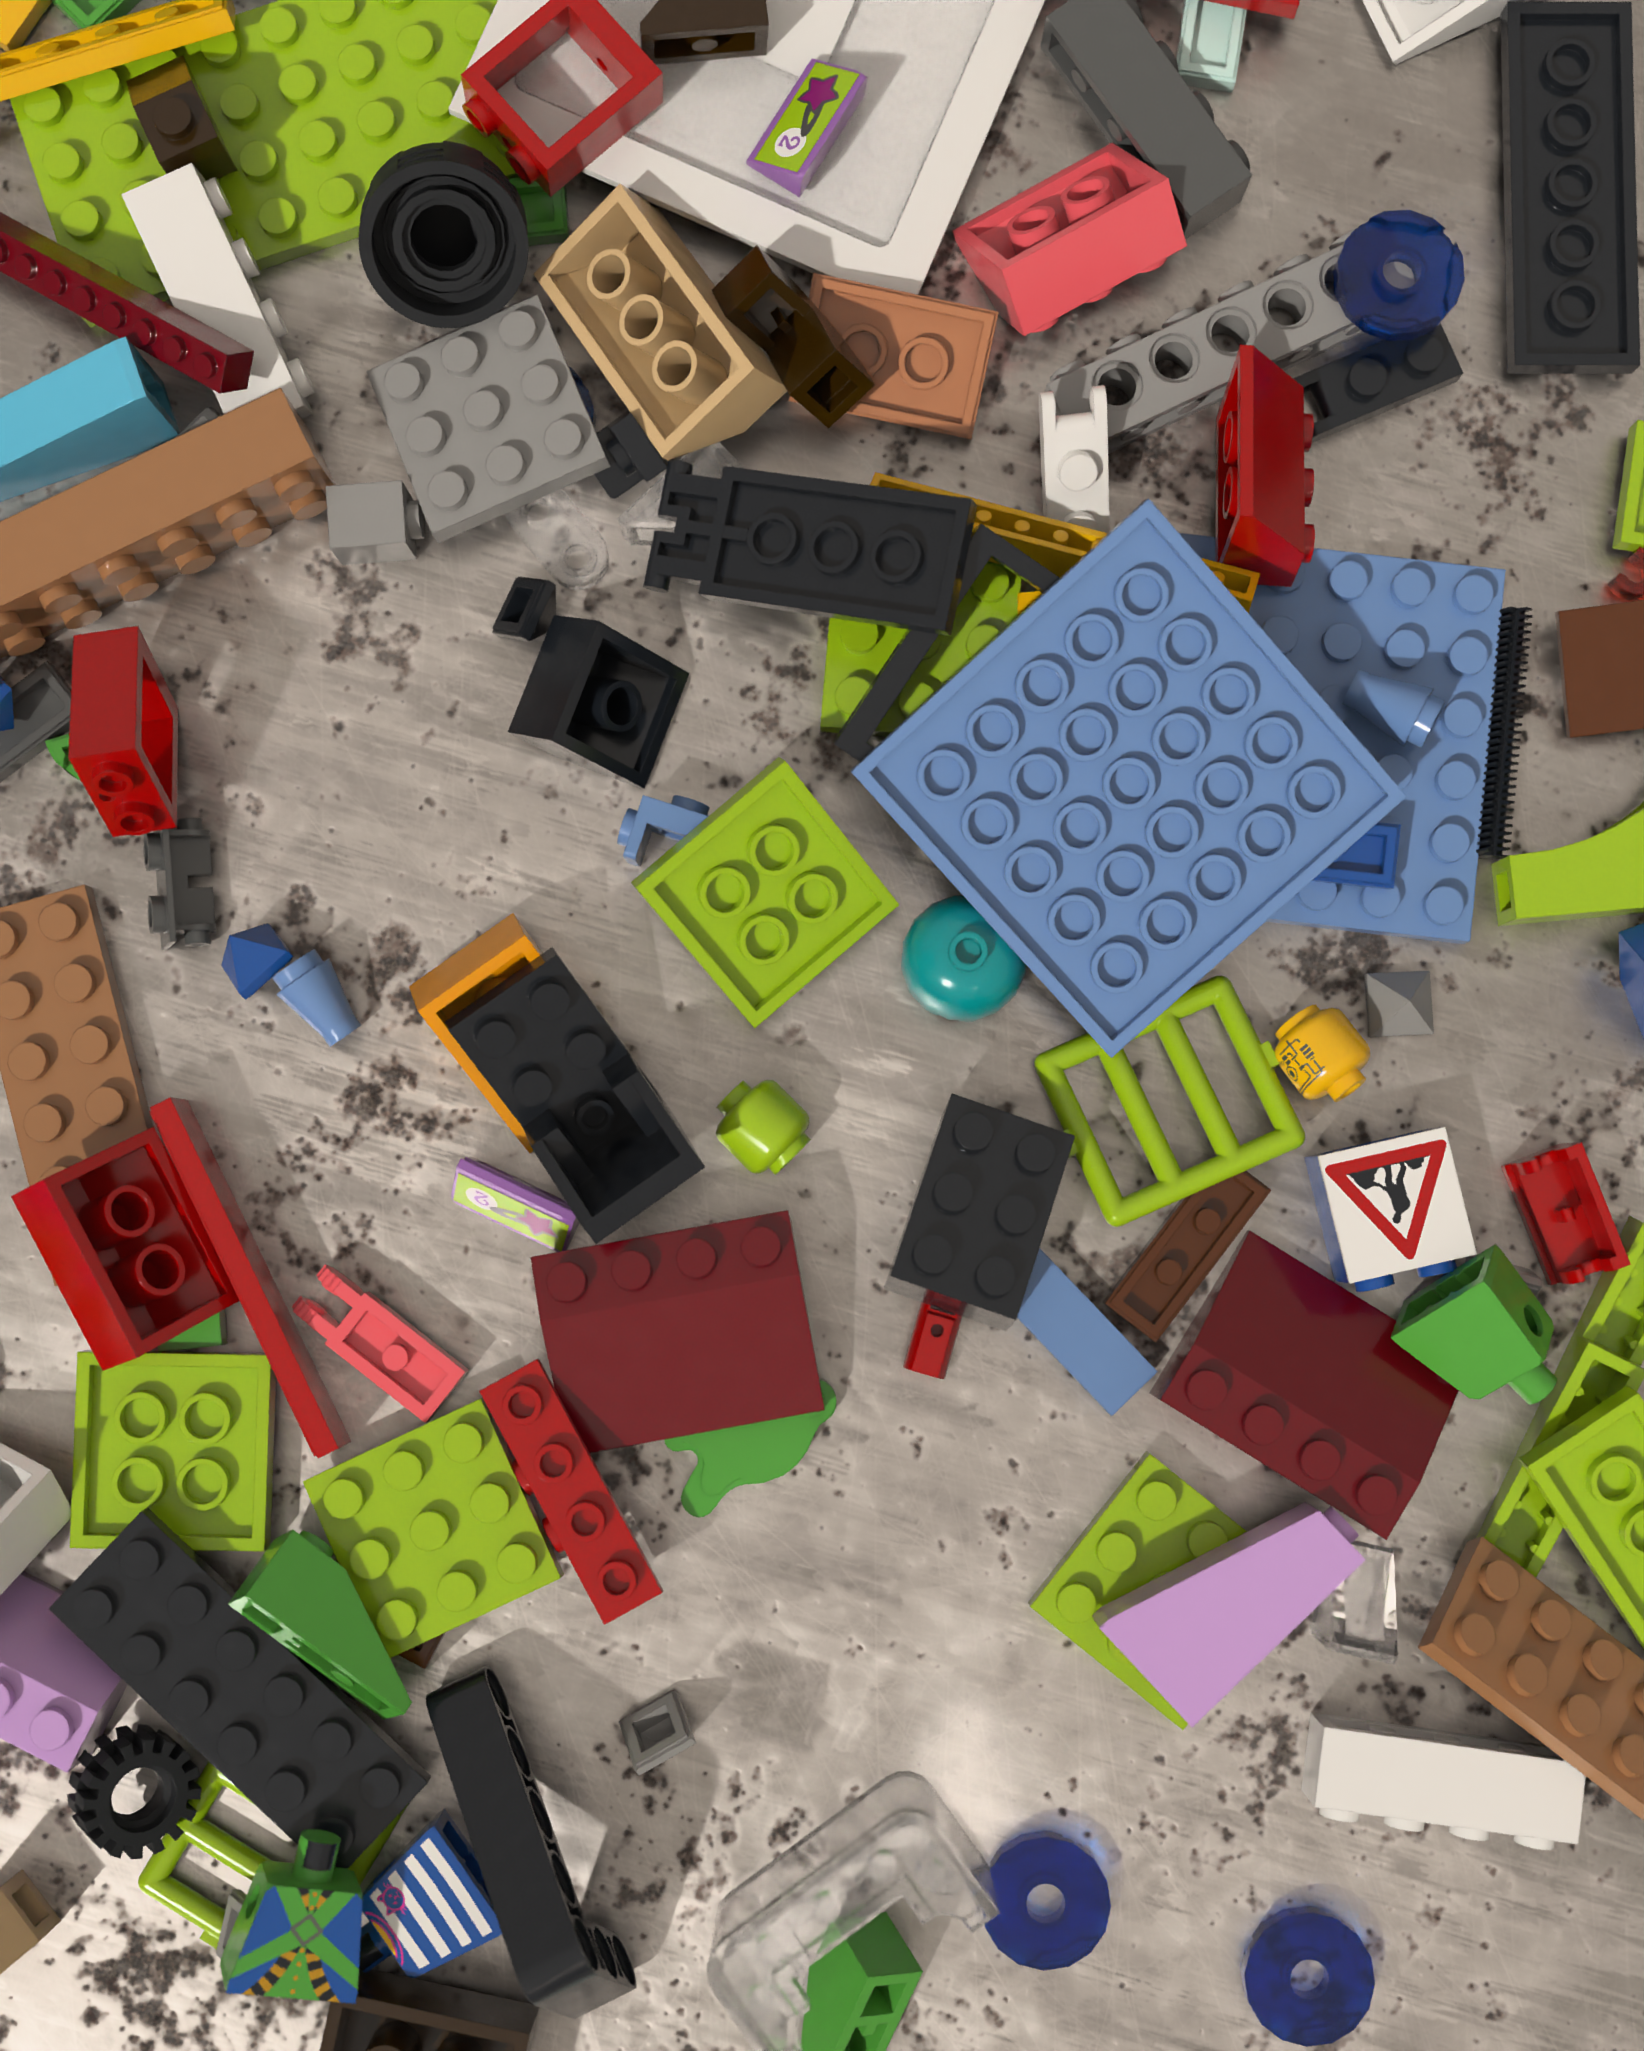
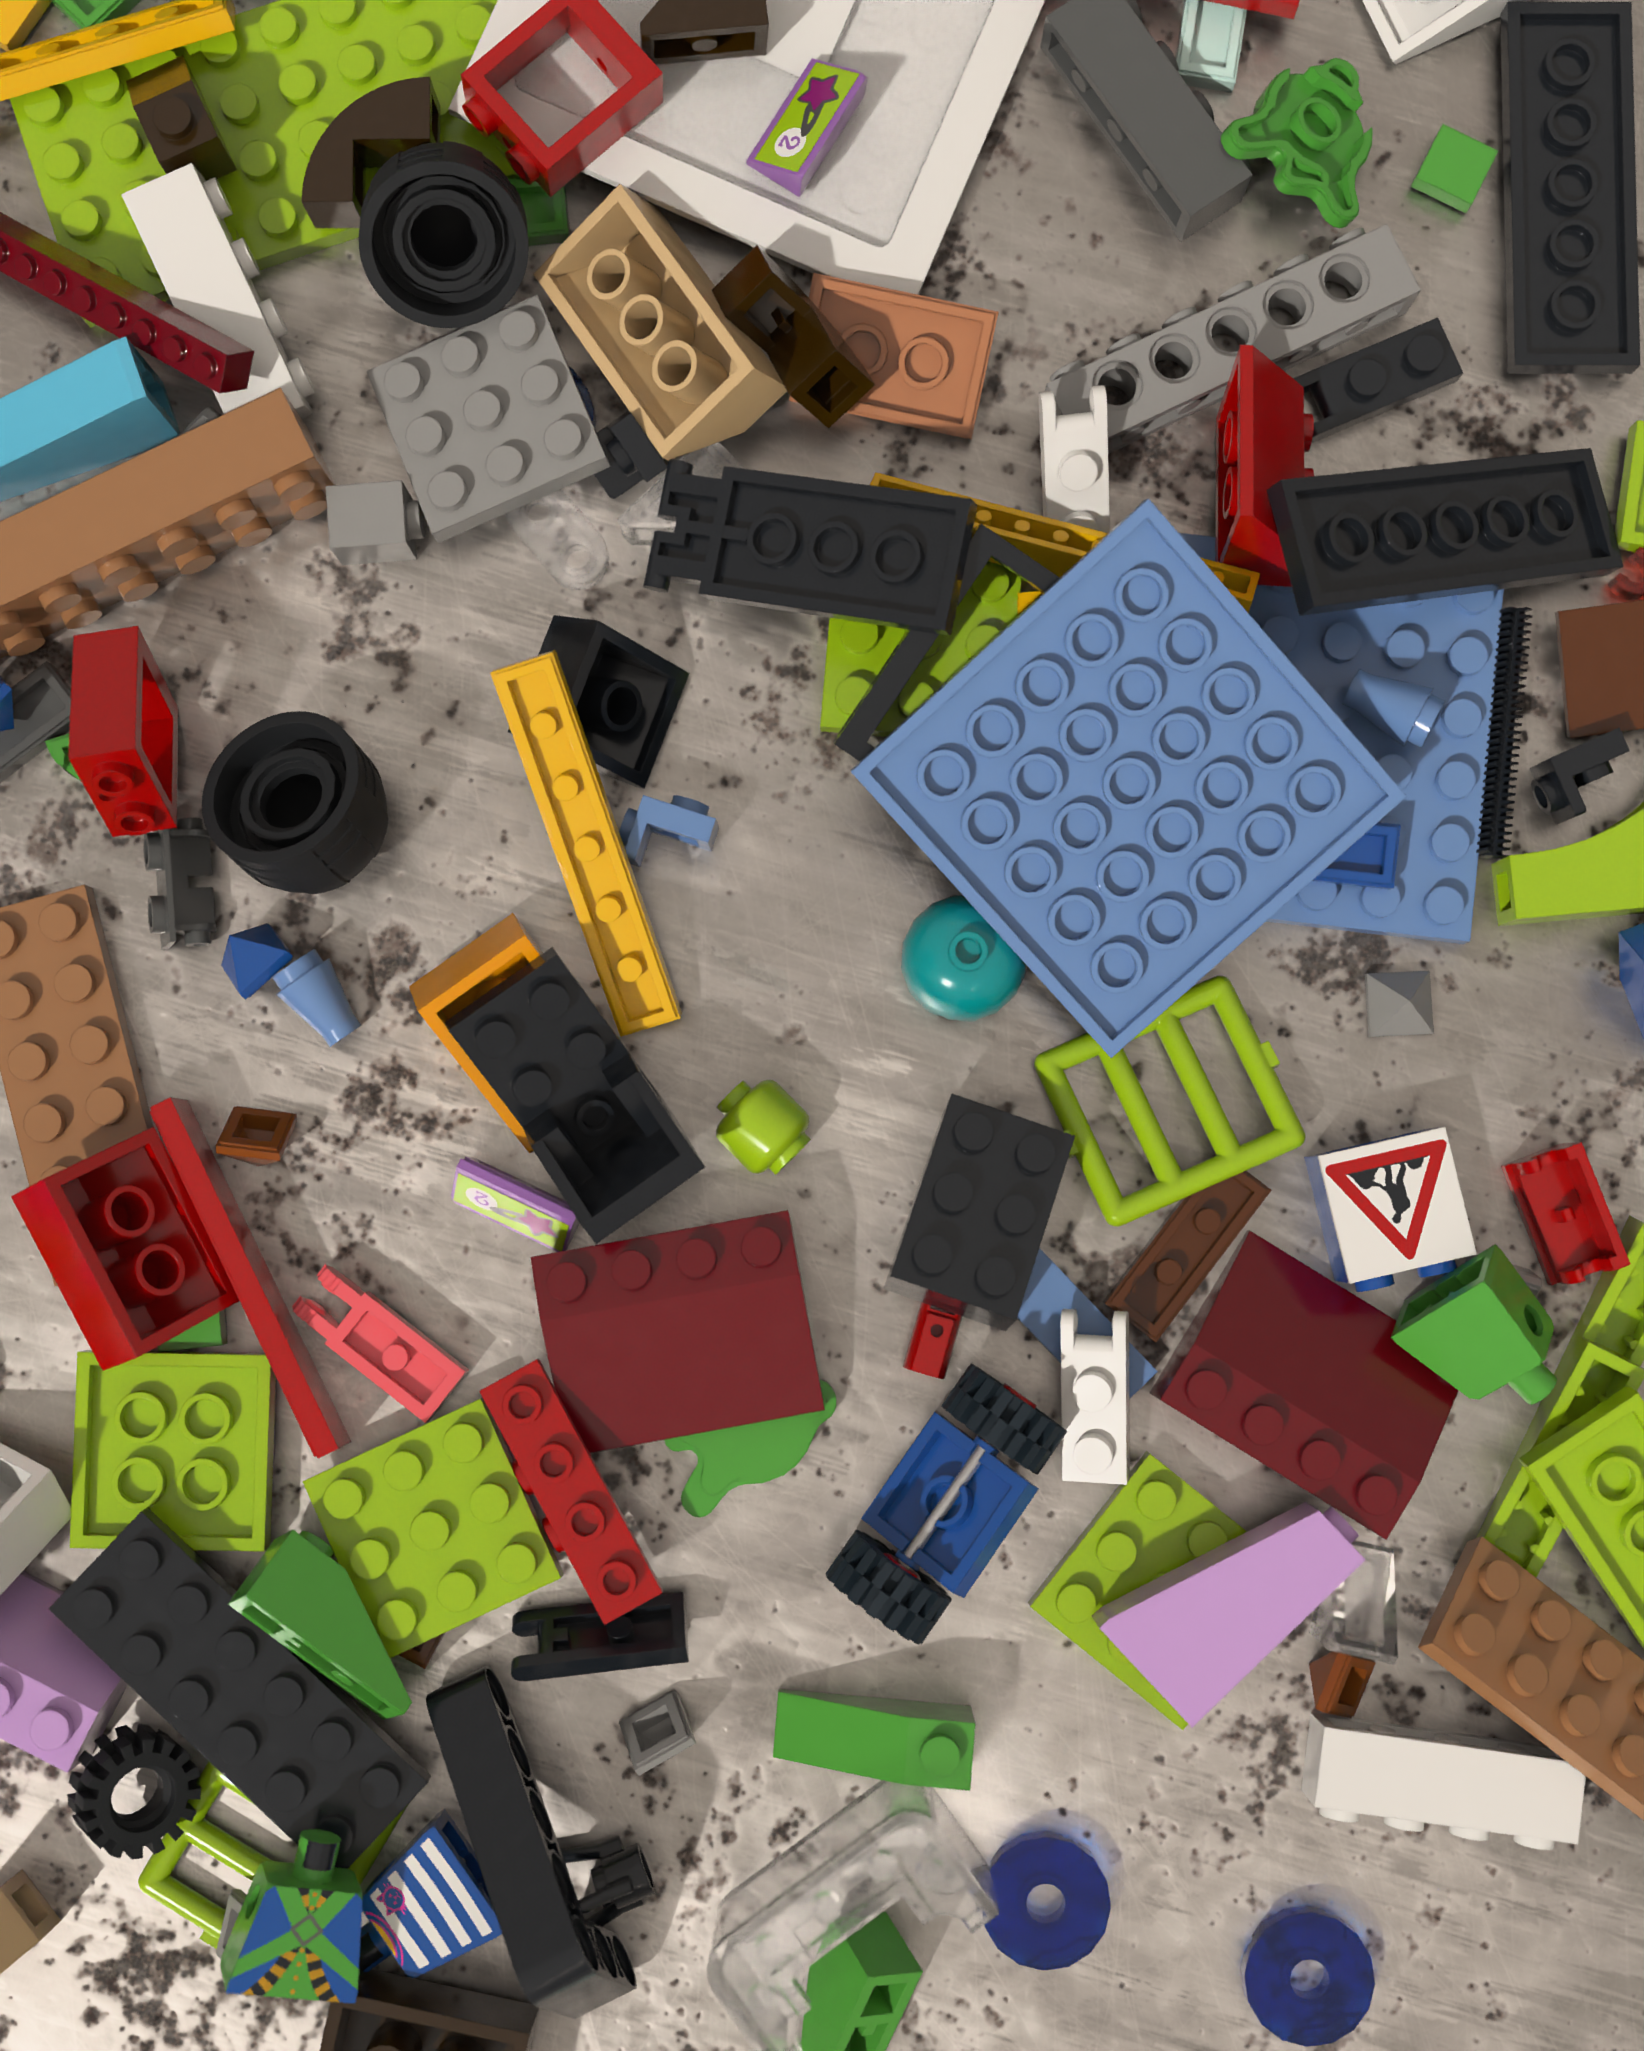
(256, 1135): none -> dark orange slope
(296, 803): none -> black piece
(363, 137): none -> dark brown brick
(527, 609): black slope -> none
(578, 1643): none -> black hinge
(586, 842): none -> yellow tile
(619, 1881): none -> black plant
(765, 892): lime plate -> none
(877, 1737): none -> bright green slope
(946, 1506): none -> plate
(1072, 238): coral slope -> none
(1095, 1402): none -> white hinge
(1310, 136): none -> bright green tile
(1322, 1053): yellow head -> none
(1339, 1682): none -> dark orange slope
(1389, 310): clear blue tile -> none
(1443, 529): none -> black plate
(1454, 168): none -> bright green tile
(1561, 775): none -> black bracket

